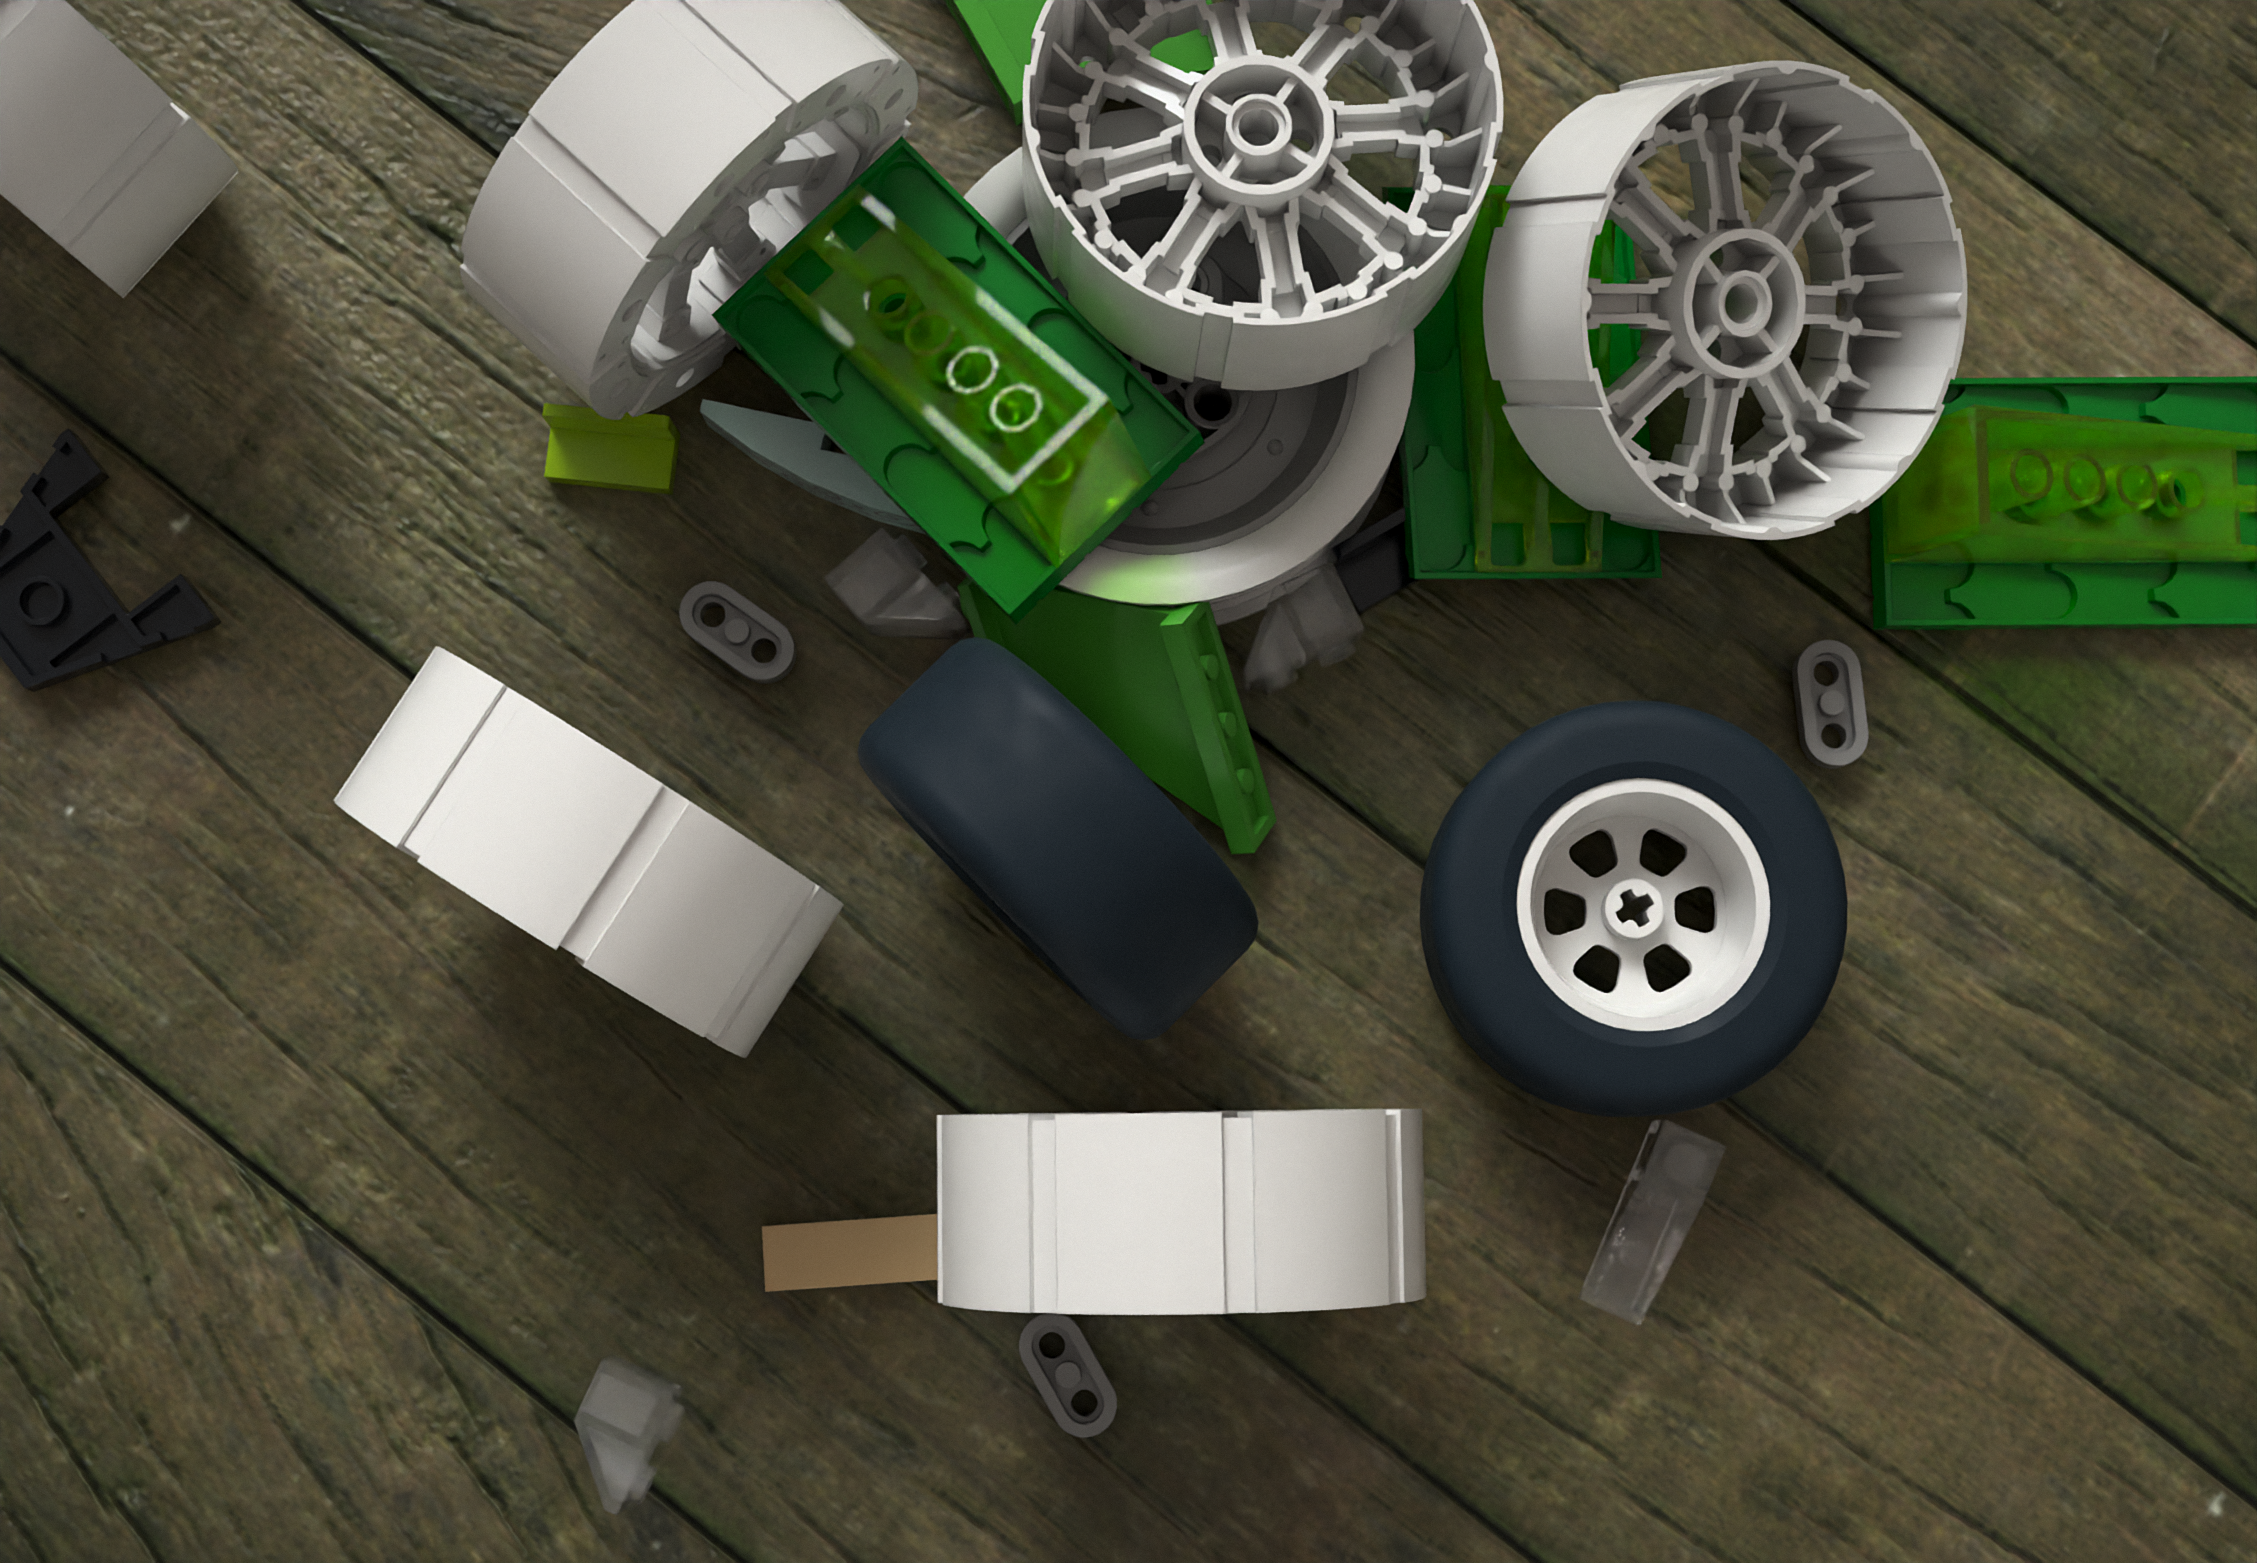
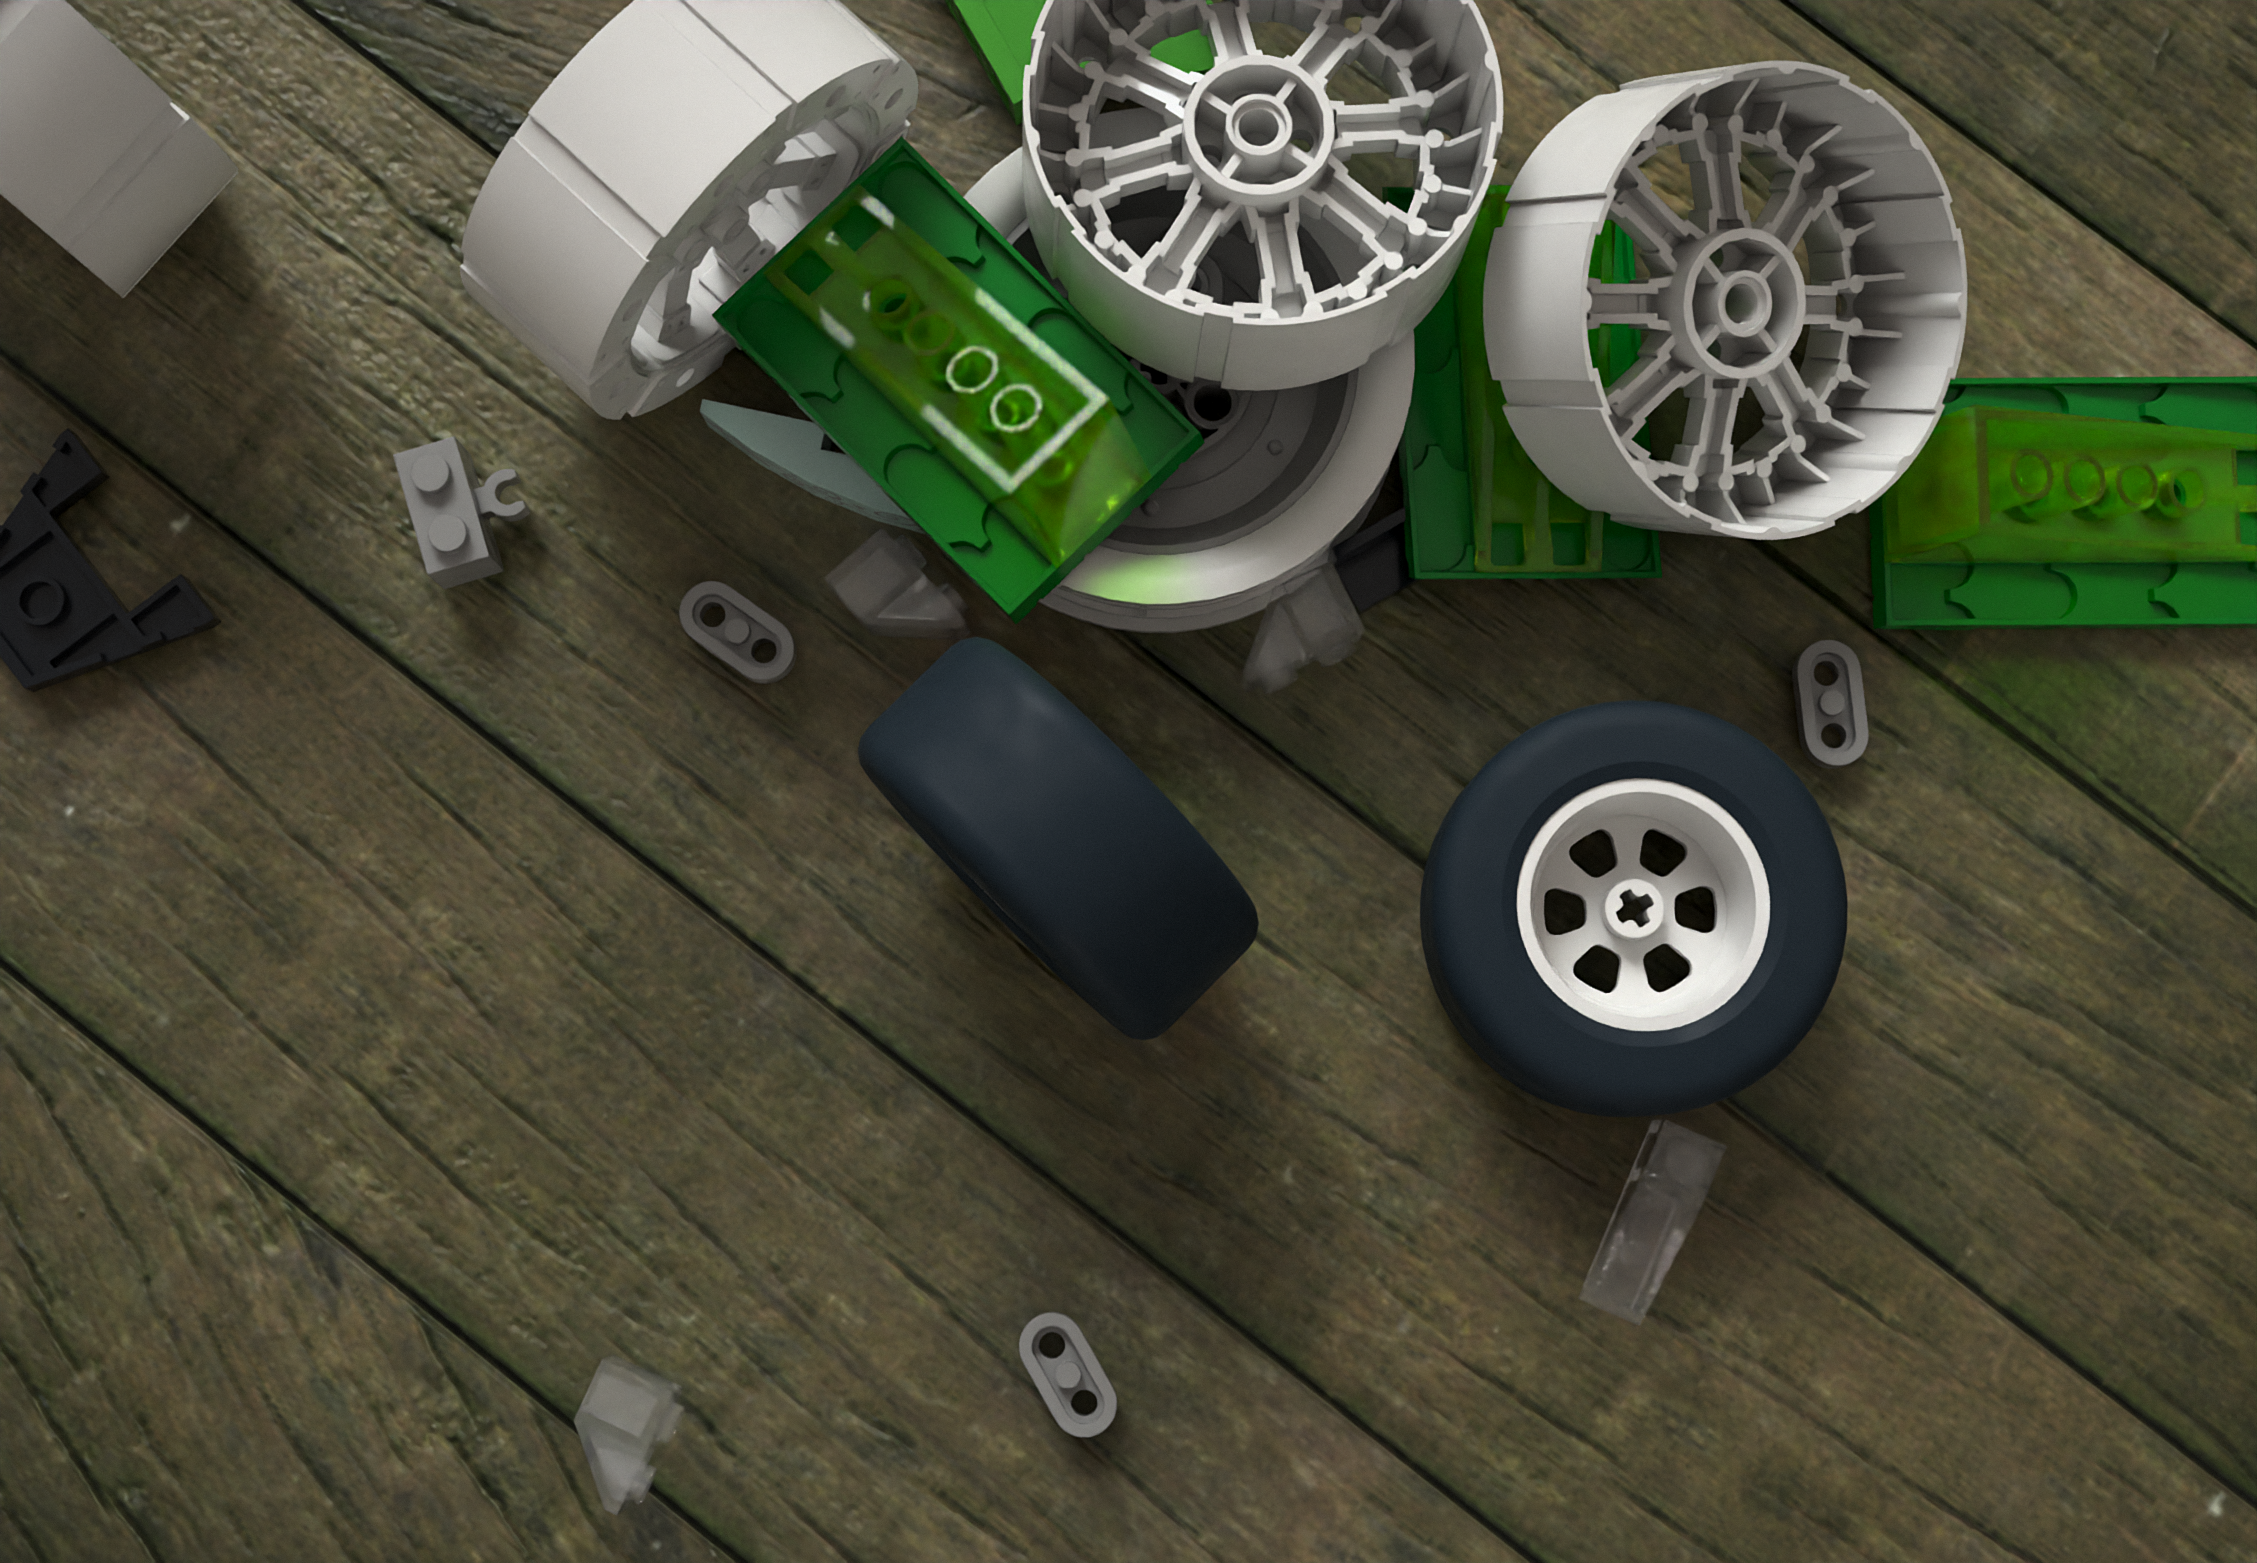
(454, 511): none -> light grey brick
(588, 853): white wheel -> none
(611, 453): lime panel -> none
(850, 1252): tan tile -> none
(1154, 688): bright green piece -> none
(1180, 1211): white wheel -> none

